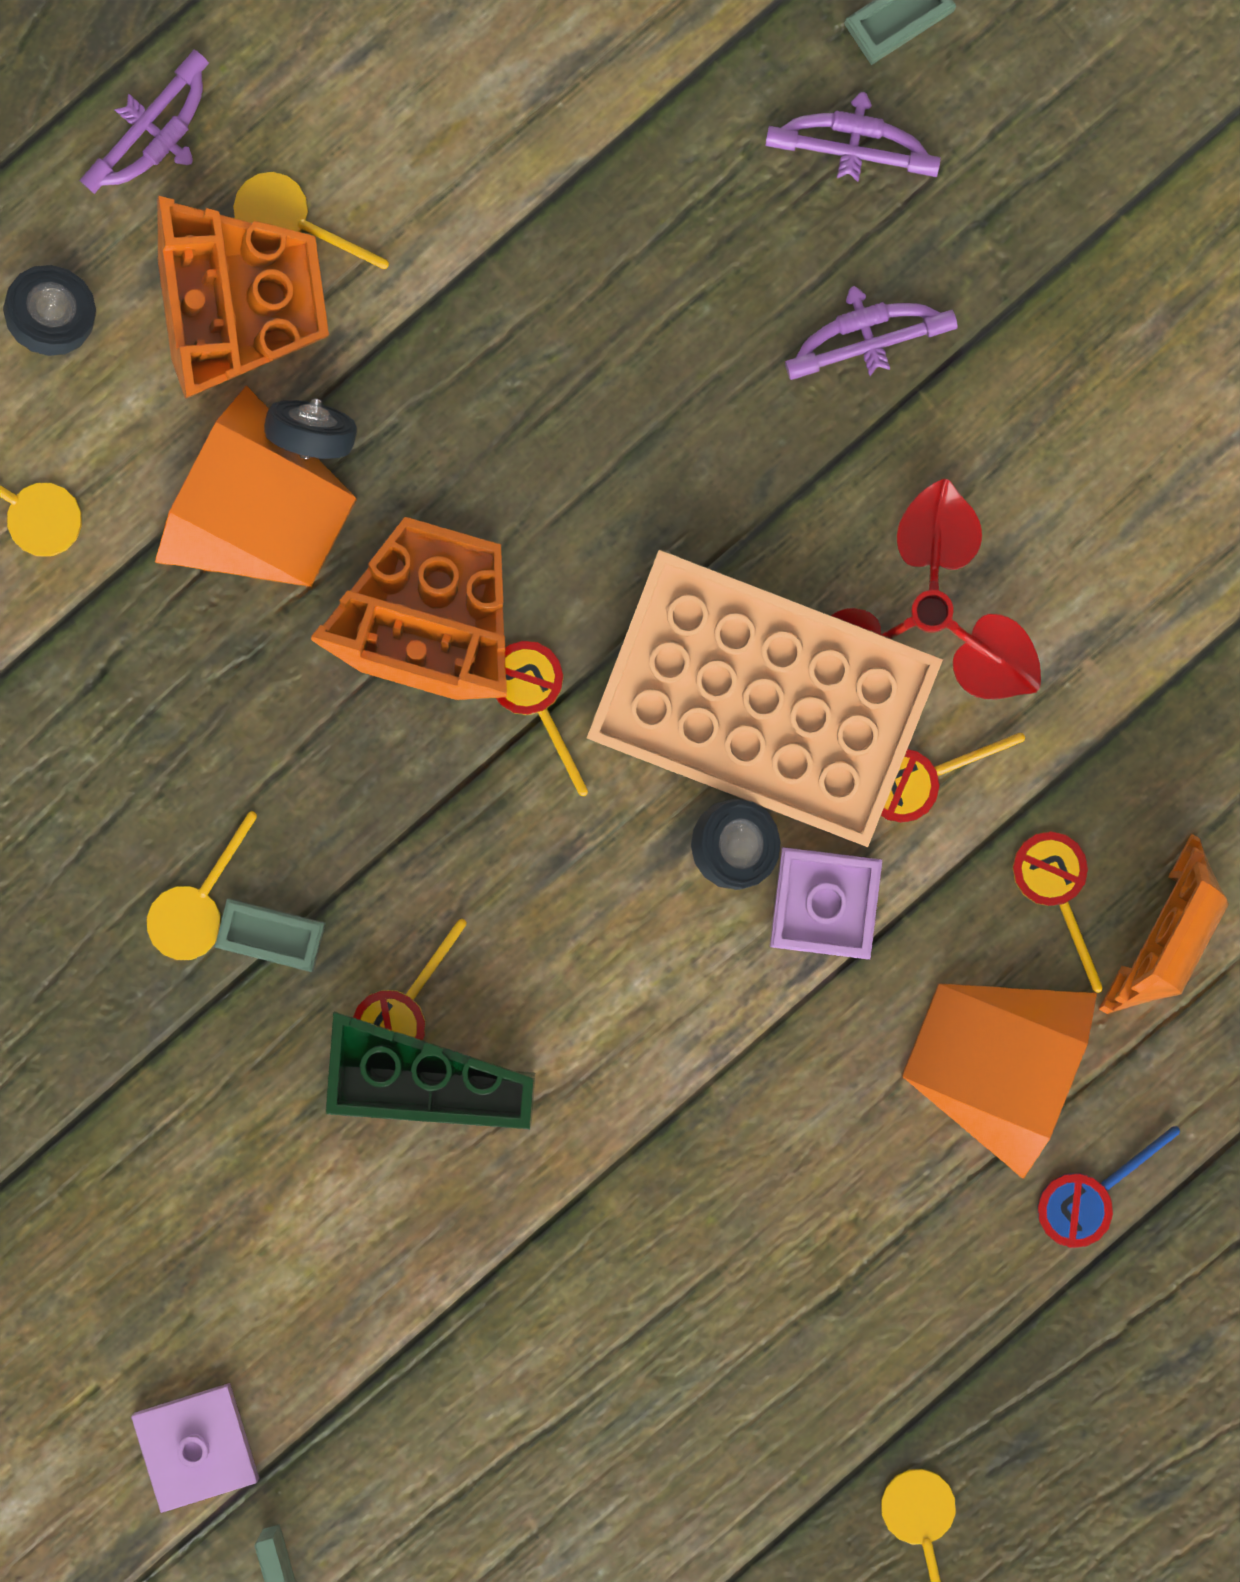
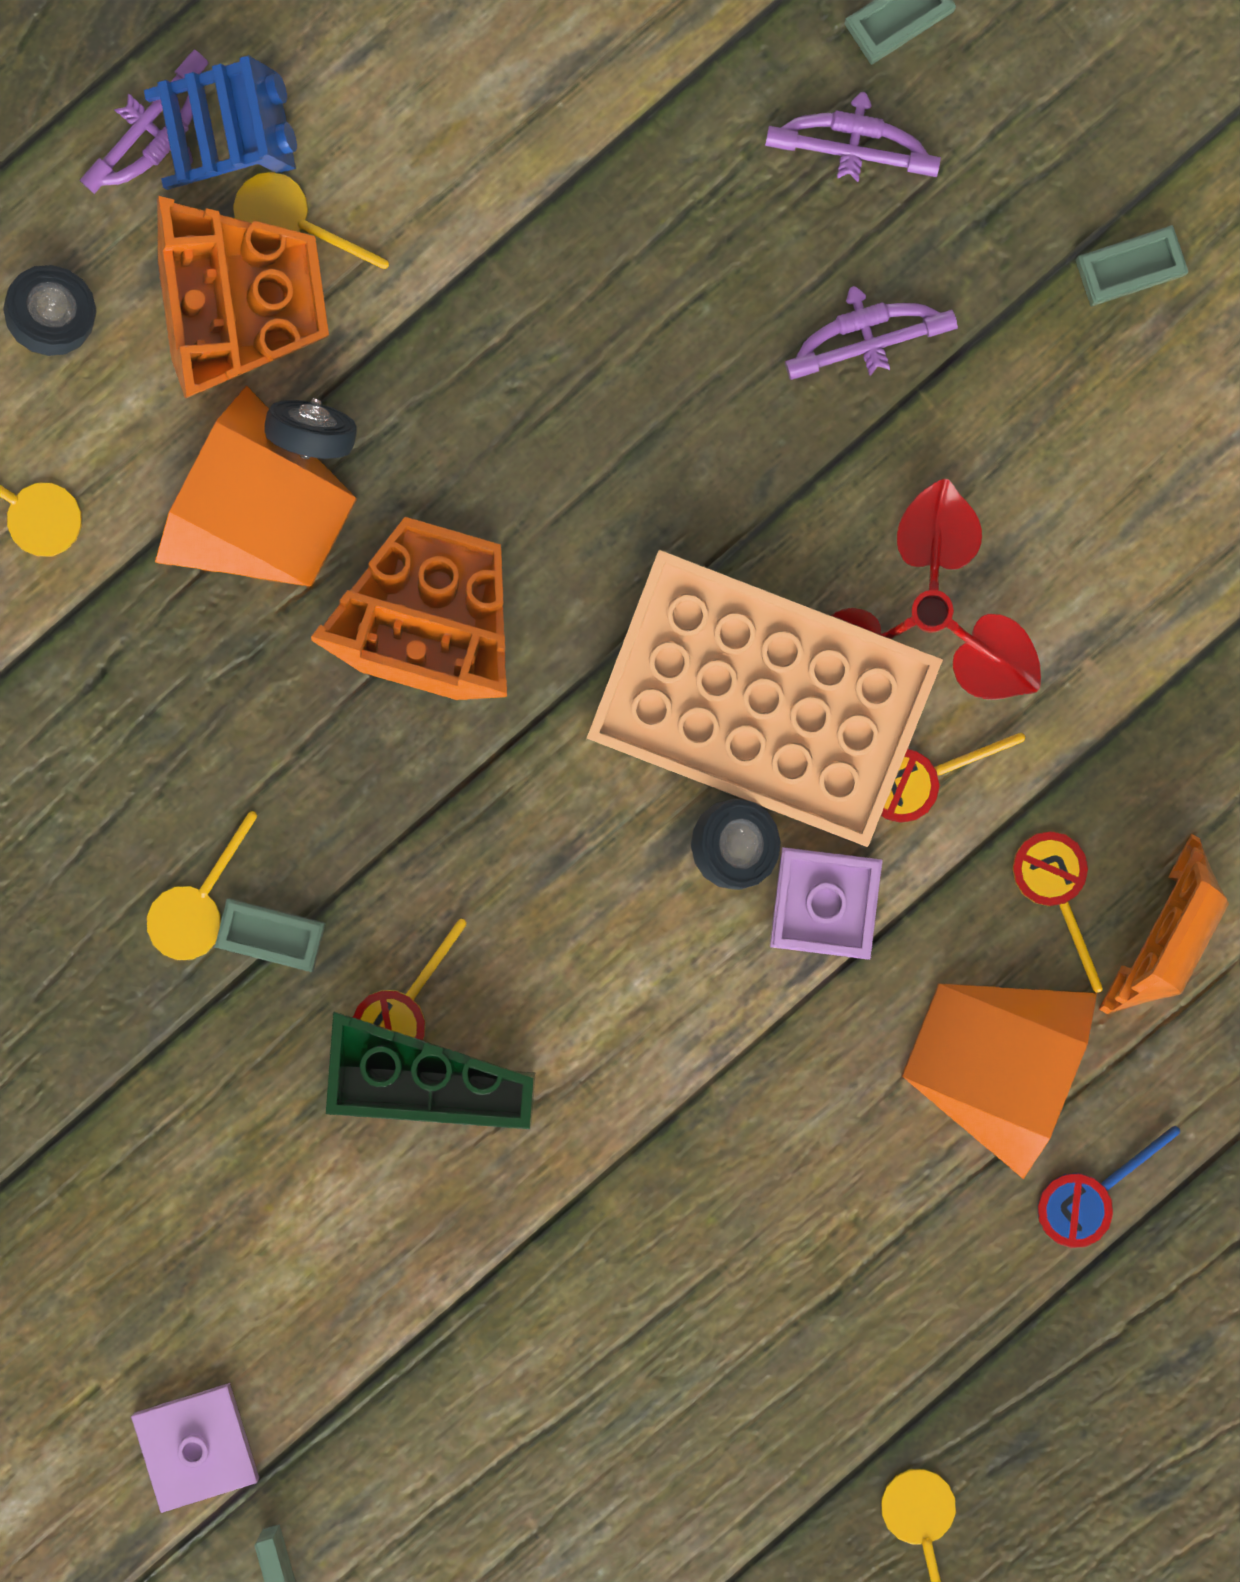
(251, 114): none -> blue plate
(532, 686): piece -> none
(1131, 265): none -> sand green tile

